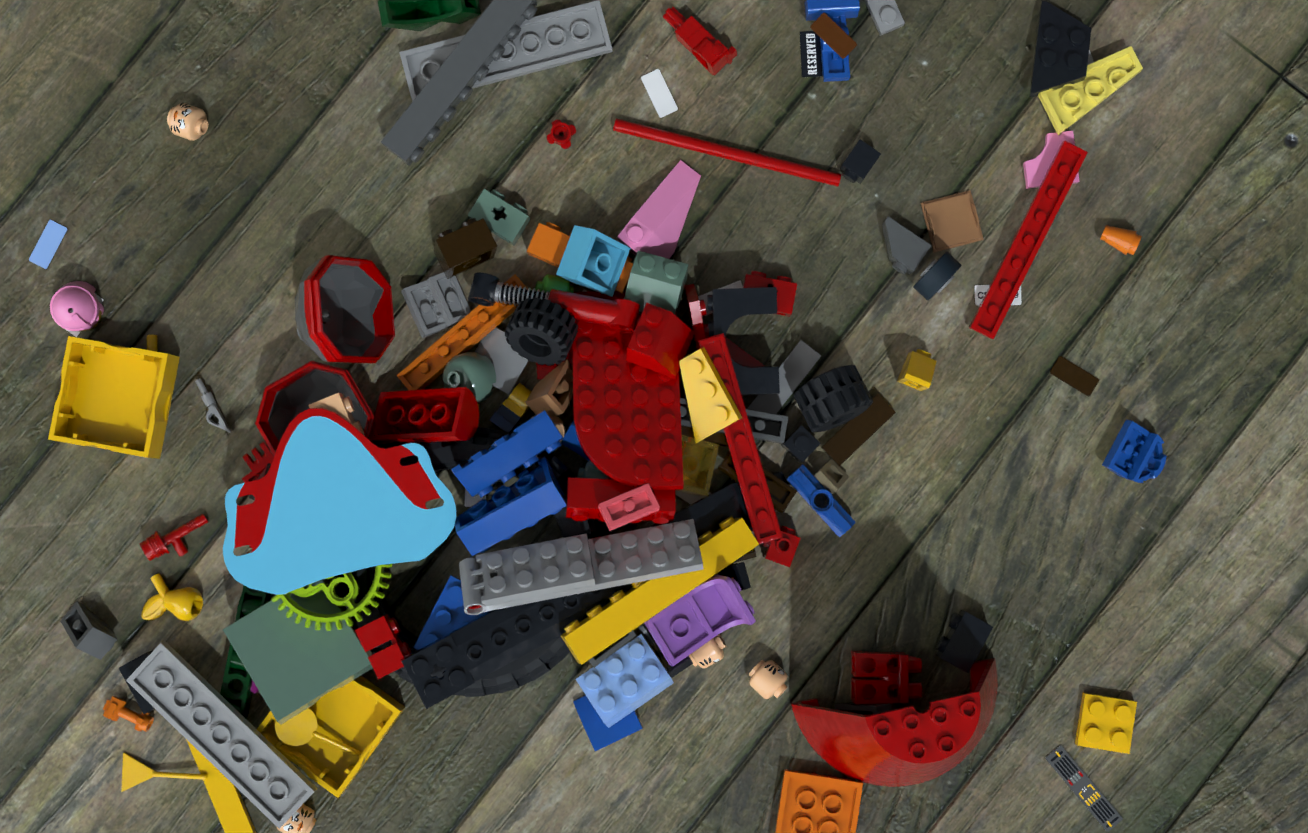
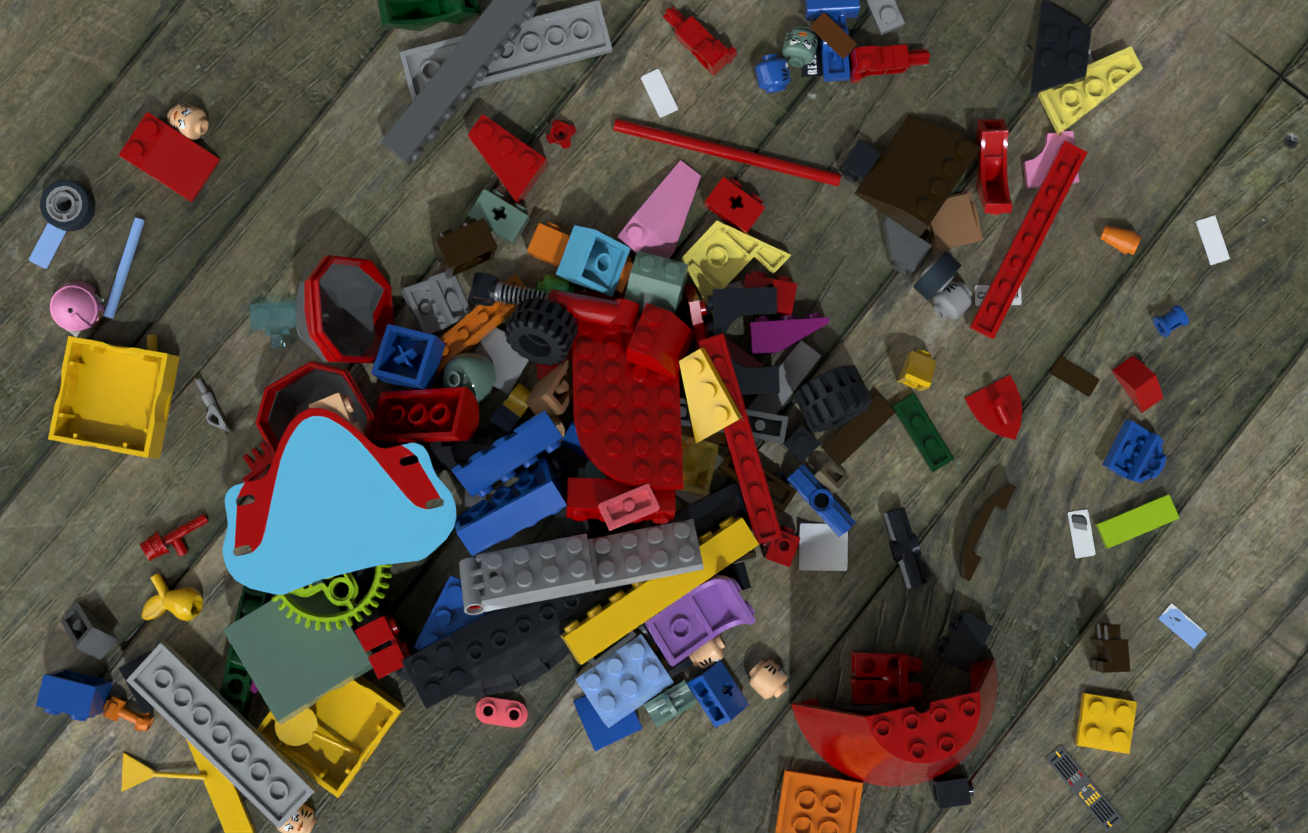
(53, 203): none -> wheel
(73, 694): none -> blue brick
(124, 267): none -> light blue bar
(169, 157): none -> red slope
(275, 319): none -> clear light blue hinge
(408, 358): none -> blue brick
(501, 711): none -> coral plate
(508, 157): none -> red wedge
(670, 703): none -> sand green hips
(718, 694): none -> blue brick
(720, 204): none -> red brick
(724, 254): none -> light yellow wing
(773, 73): none -> blue head
(775, 336): none -> magenta slope
(799, 46): none -> sand green head
(822, 549): none -> white sticker
(884, 60): none -> red piece
(905, 547): none -> black piece
(917, 173): none -> dark brown slope
(922, 432): none -> dark green tile
(952, 300): none -> light grey head
(952, 790): none -> black brick
(969, 560): none -> dark brown slope
(992, 167): none -> red arch
(998, 407): none -> red shield
(1081, 533): none -> white sticker
(1111, 649): none -> dark brown hips
(1137, 521): none -> lime tile
(1138, 383): none -> red slope
(1171, 320): none -> blue bush
(1182, 626): none -> light blue sticker
(1212, 240): none -> white sticker

